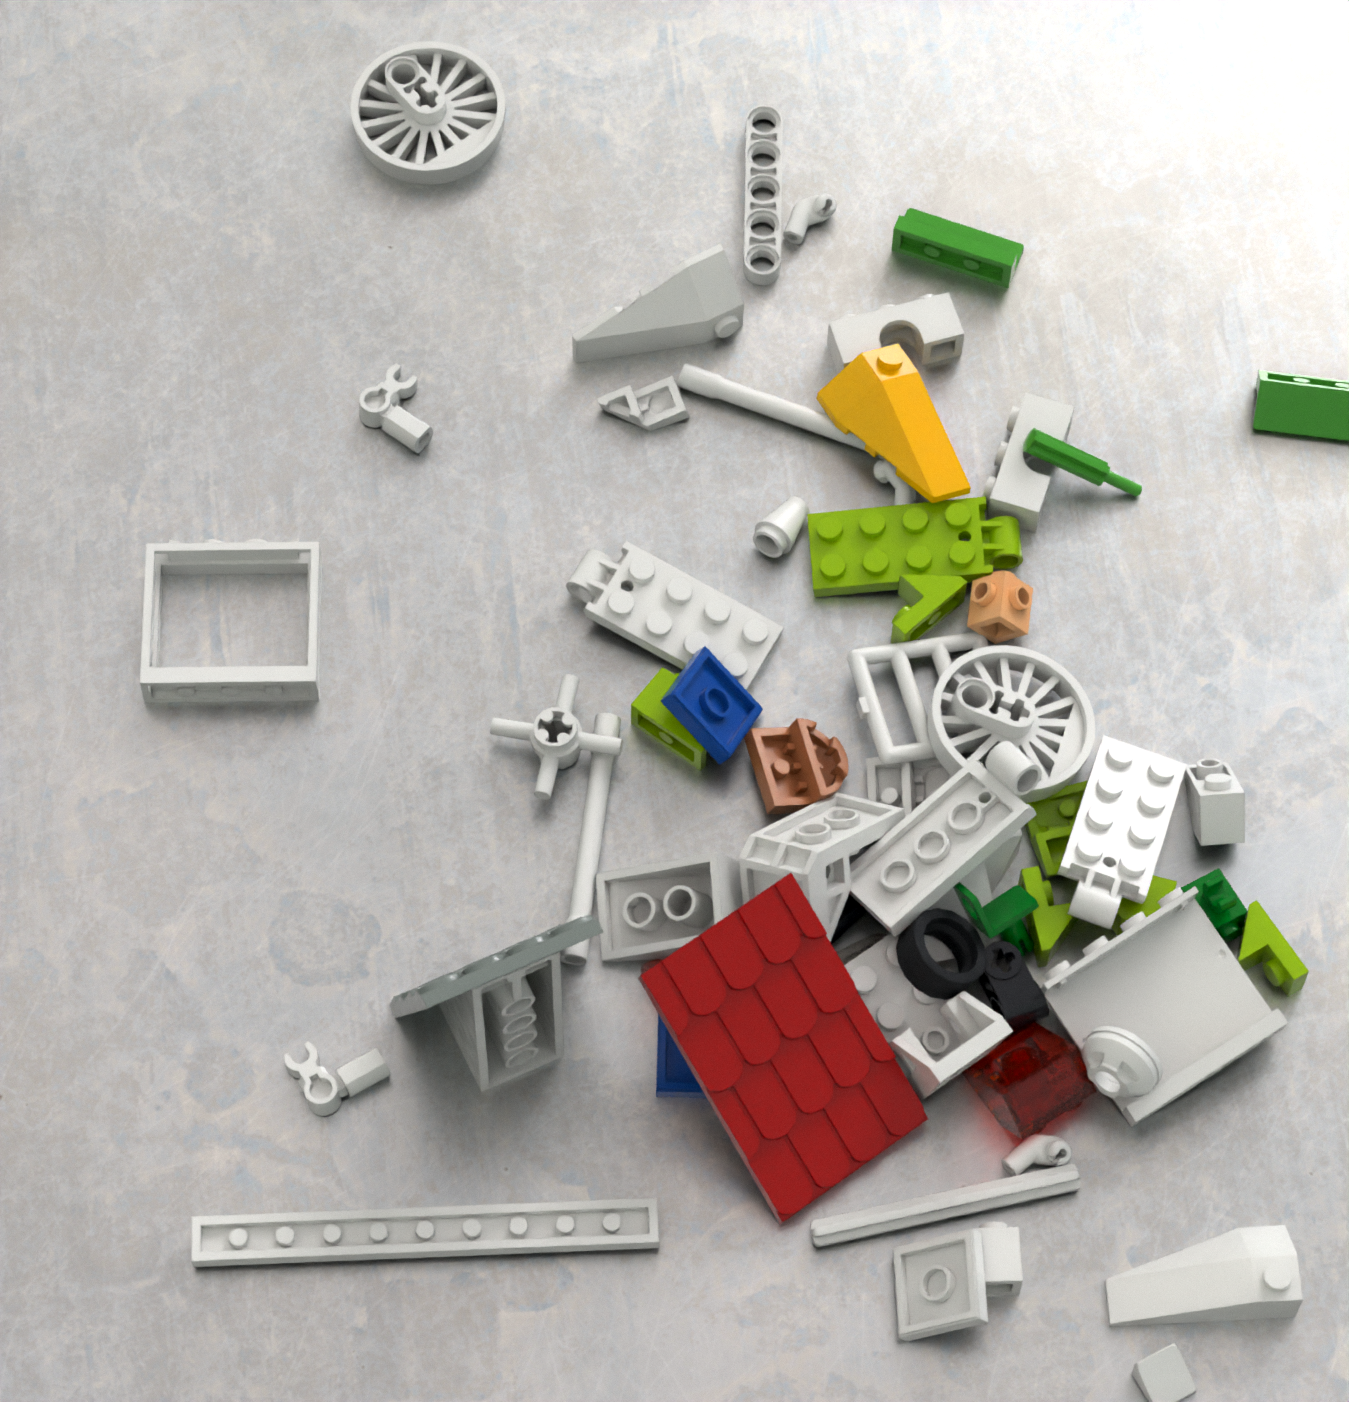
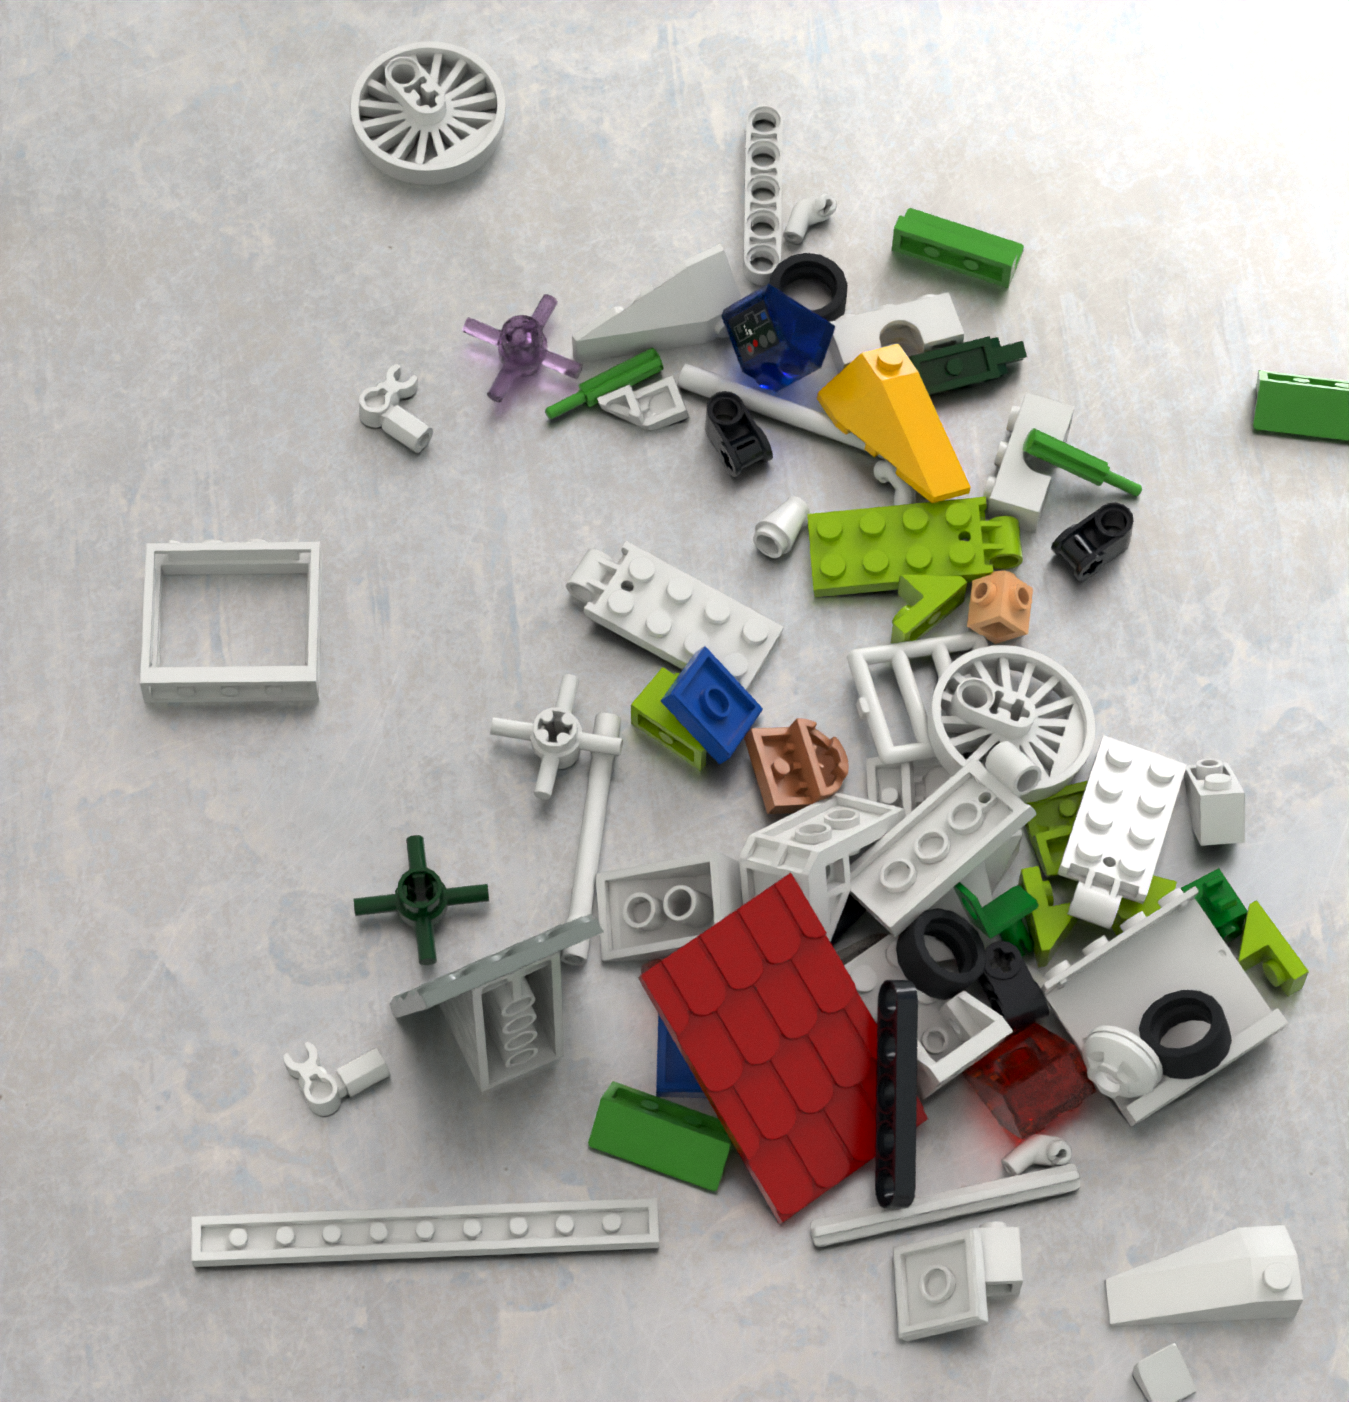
(426, 913): none -> dark green bar
(513, 354): none -> clear purple bar
(619, 376): none -> bright green axle
(661, 1135): none -> bright green panel
(737, 440): none -> black piece
(776, 337): none -> clear blue slope
(817, 268): none -> black tyre
(896, 1094): none -> black beam
(966, 363): none -> dark green hinge
(1089, 545): none -> black piece
(1180, 1008): none -> black tyre

